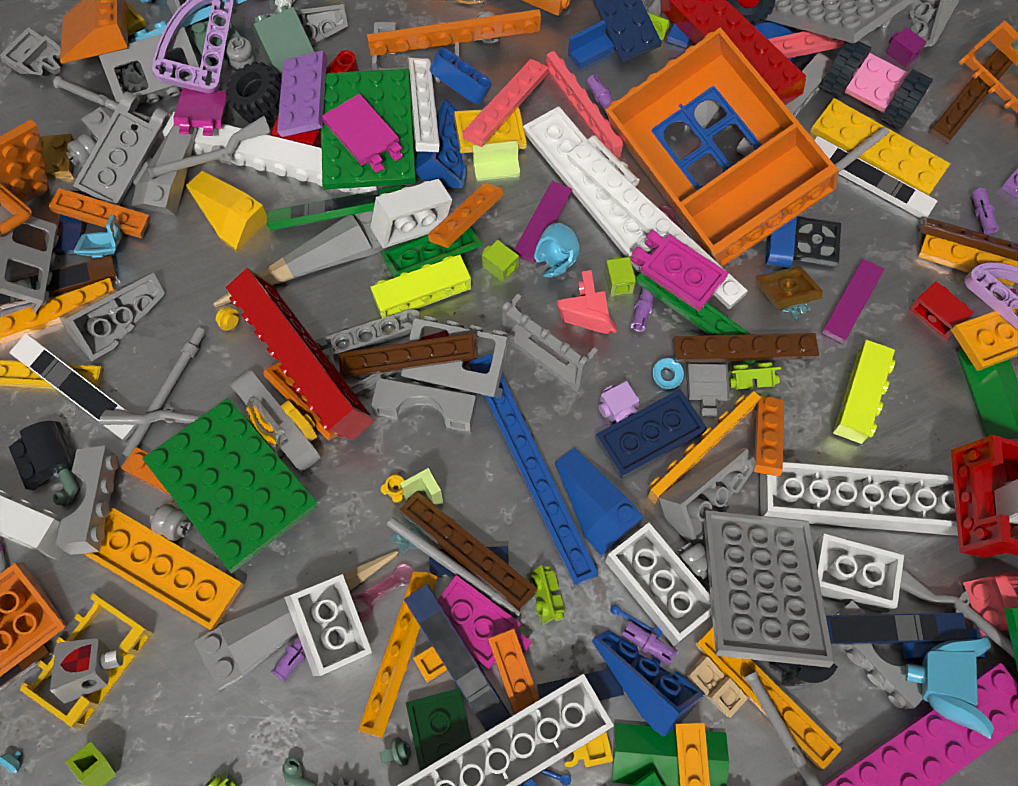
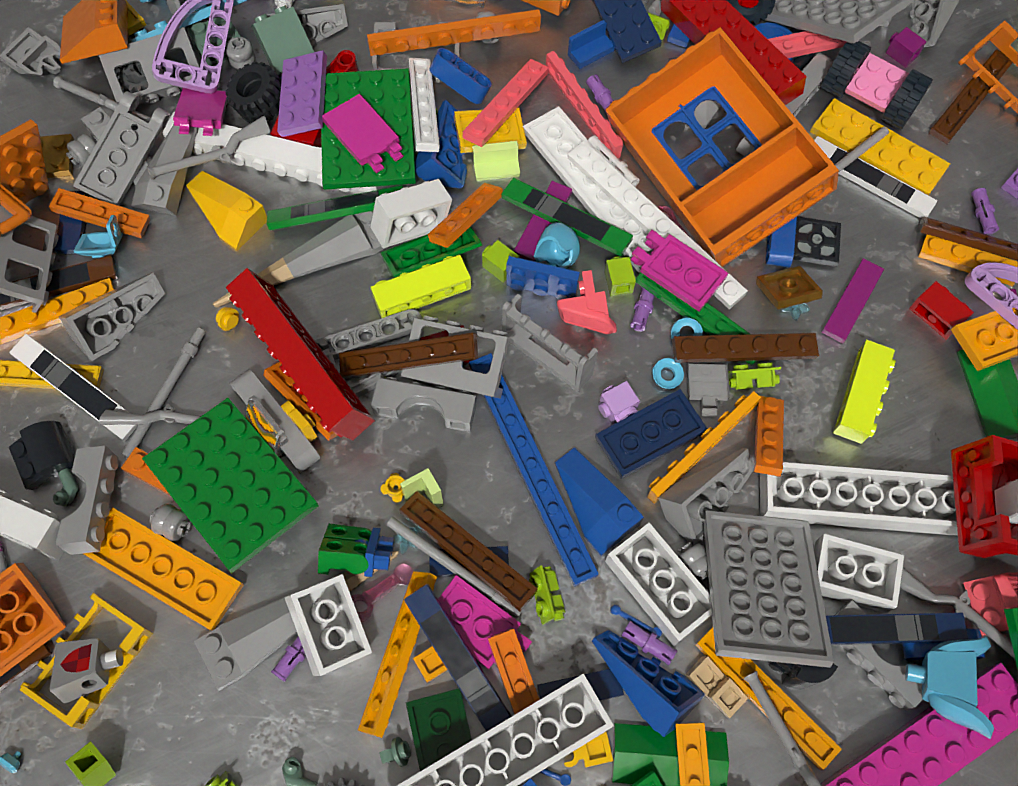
(354, 550): none -> green hips
(541, 278): none -> blue plate
(557, 211): none -> tile
(686, 321): none -> medium azure piece

